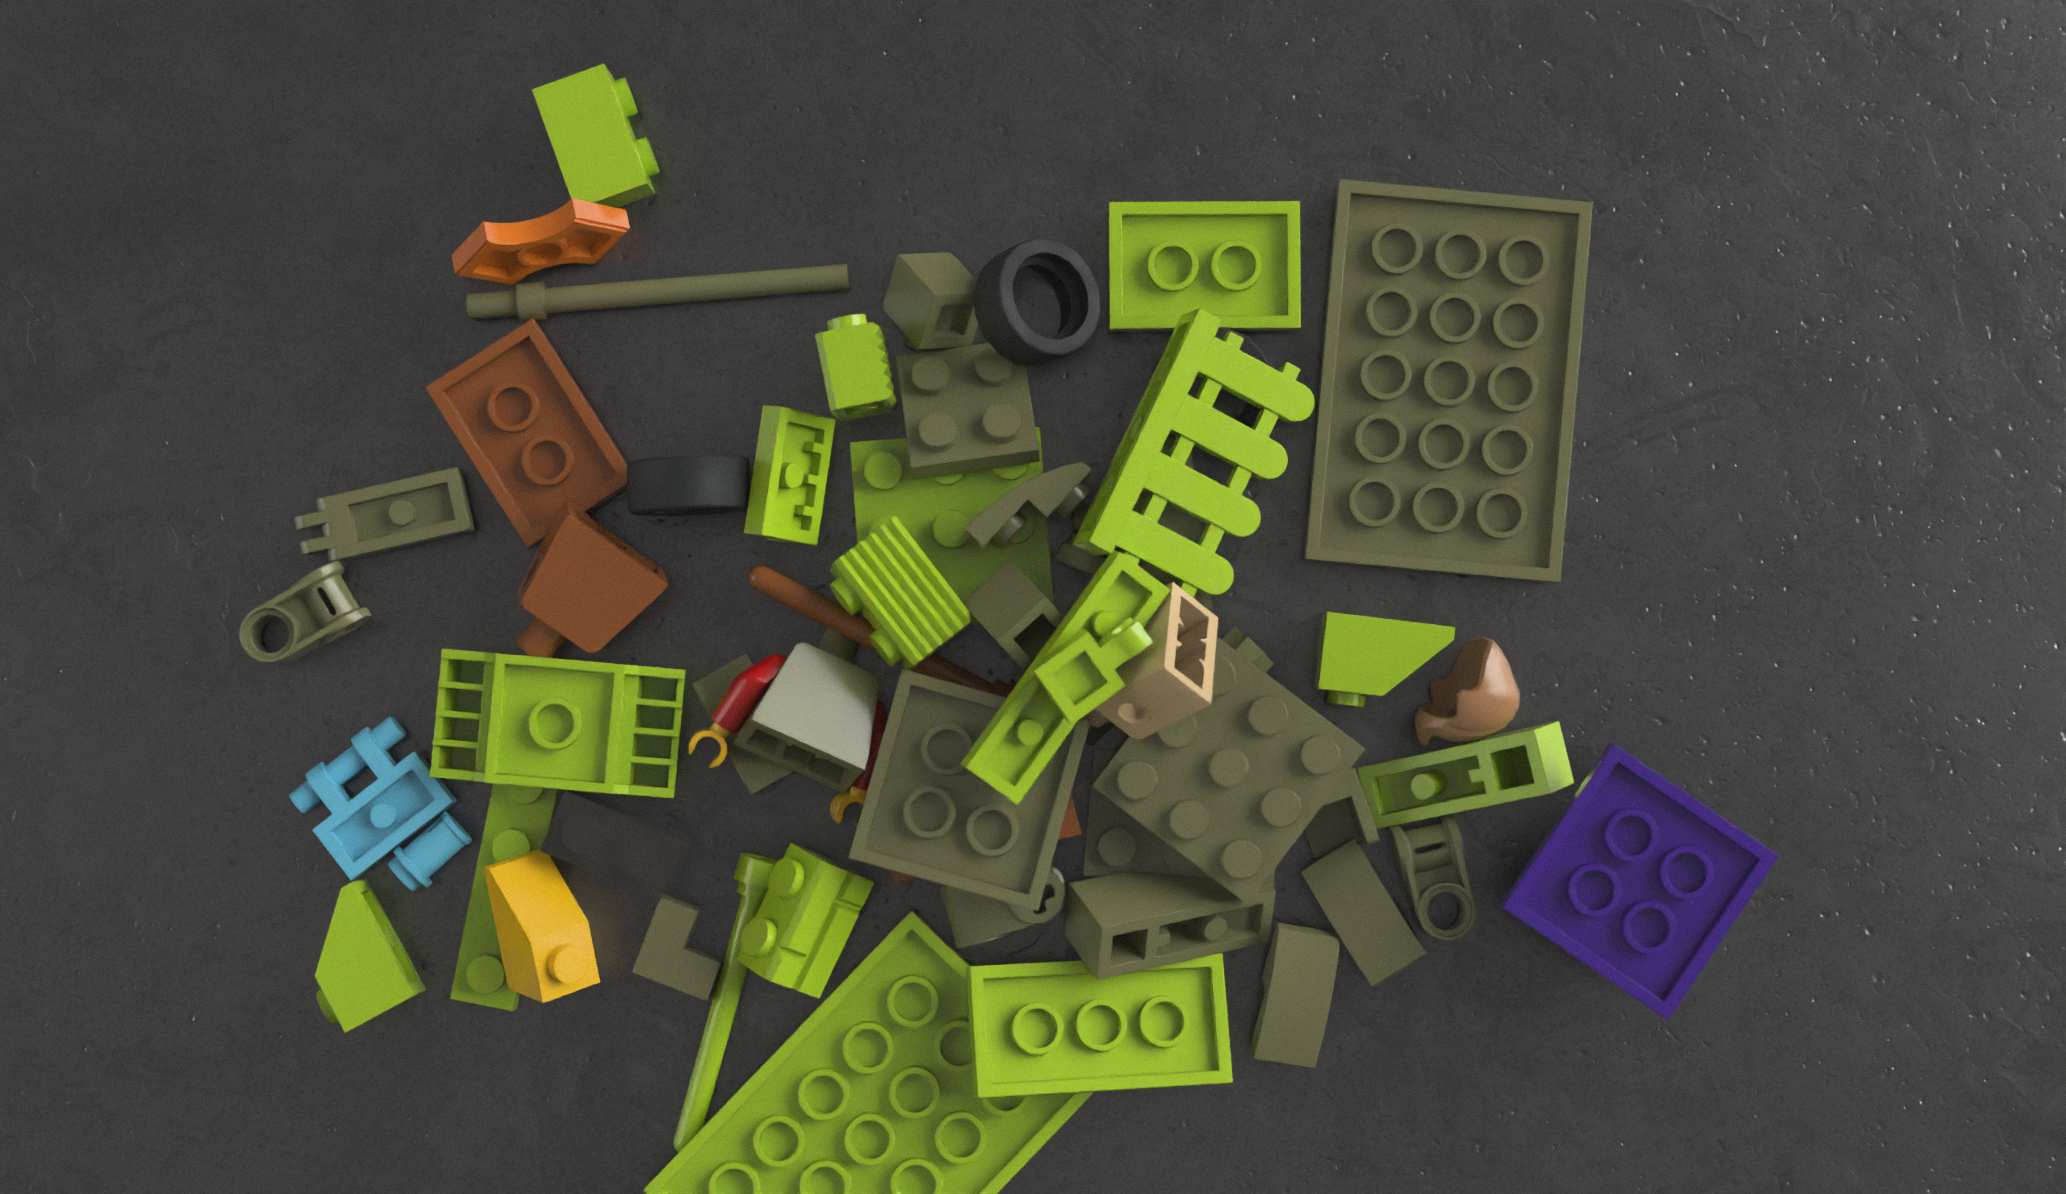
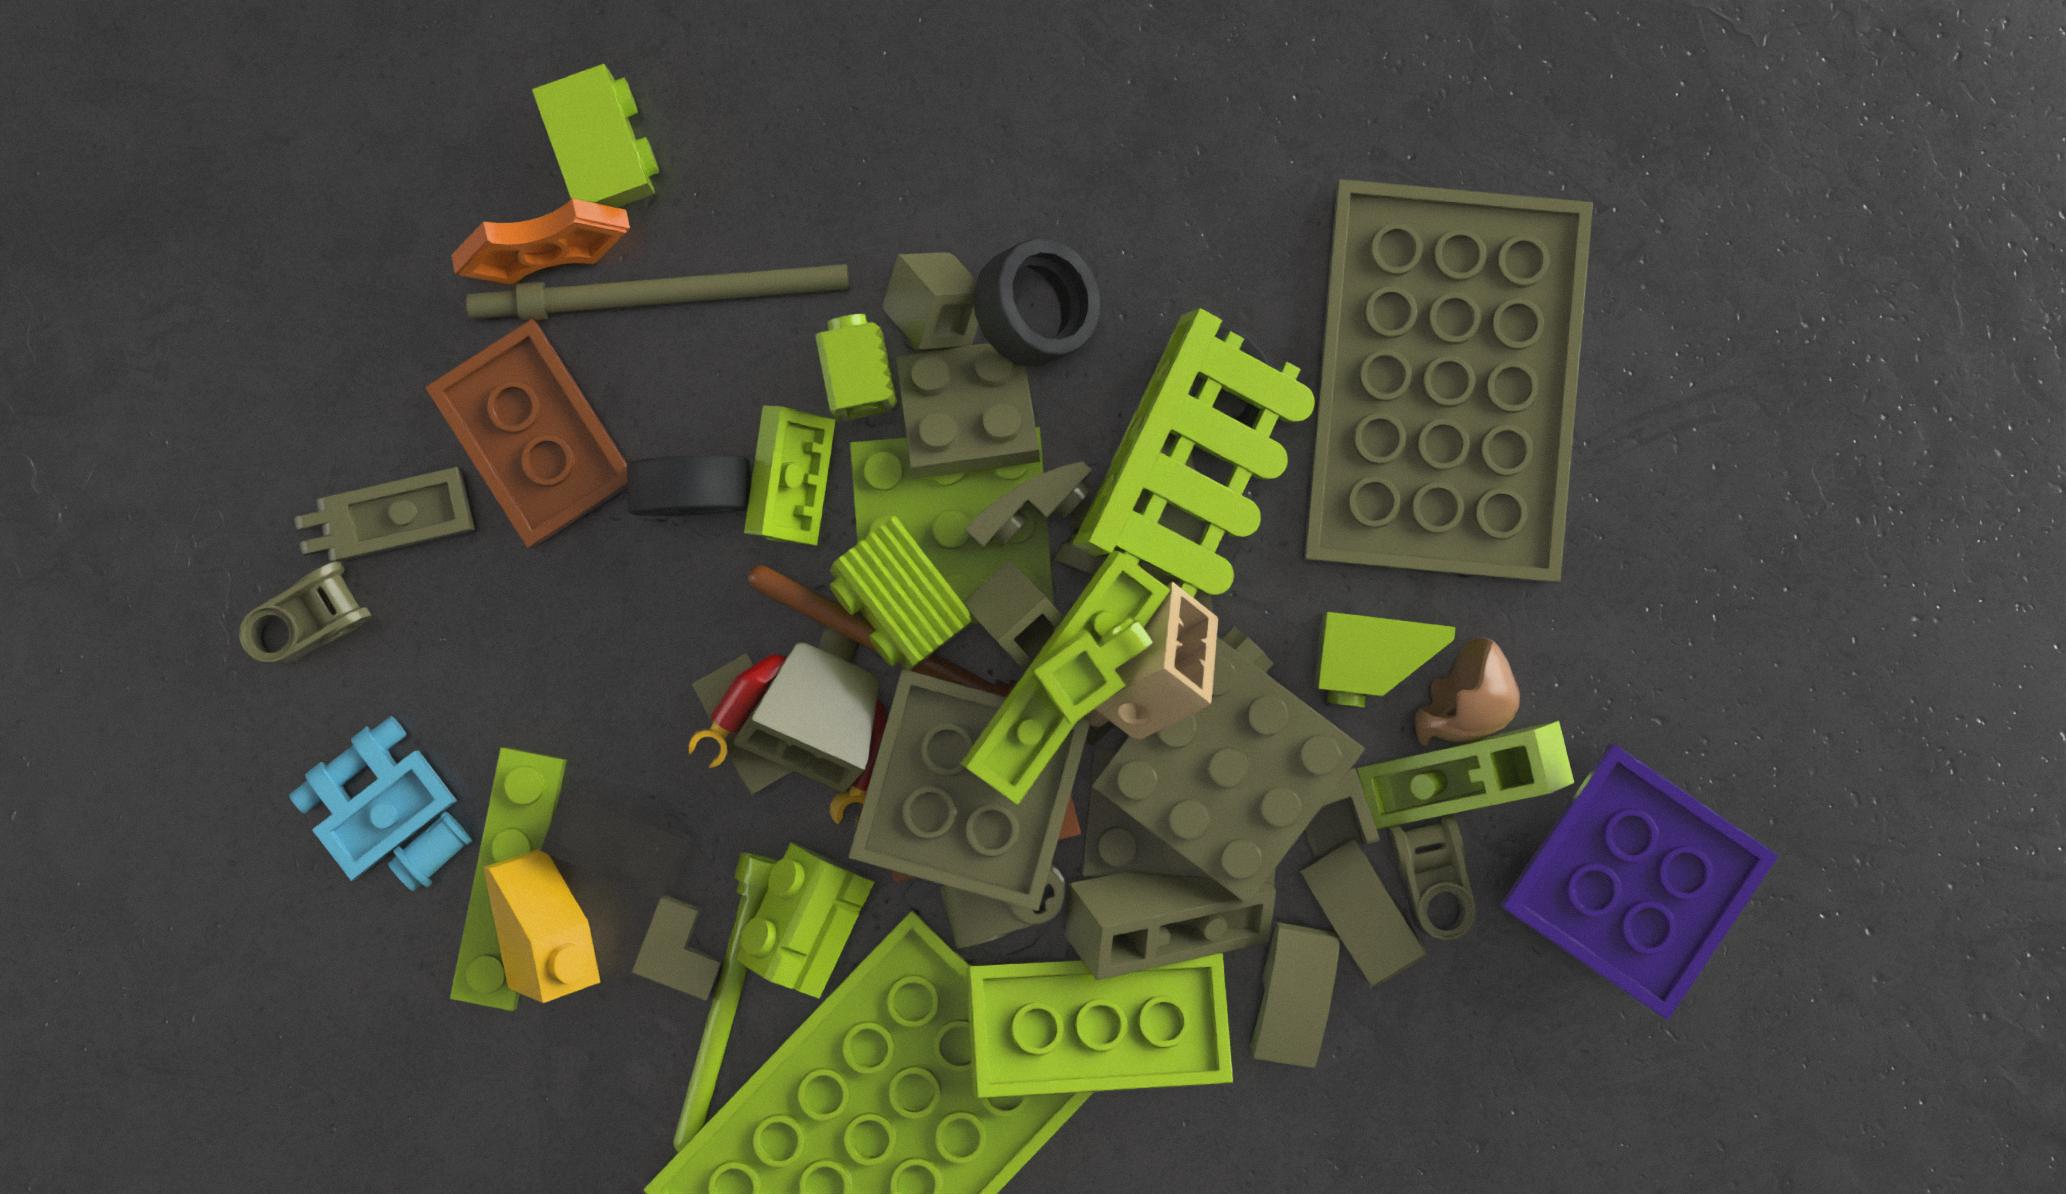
(362, 961): lime slope -> none
(557, 723): lime plate -> none
(584, 585): dark orange torso -> none
(1206, 255): lime plate -> none

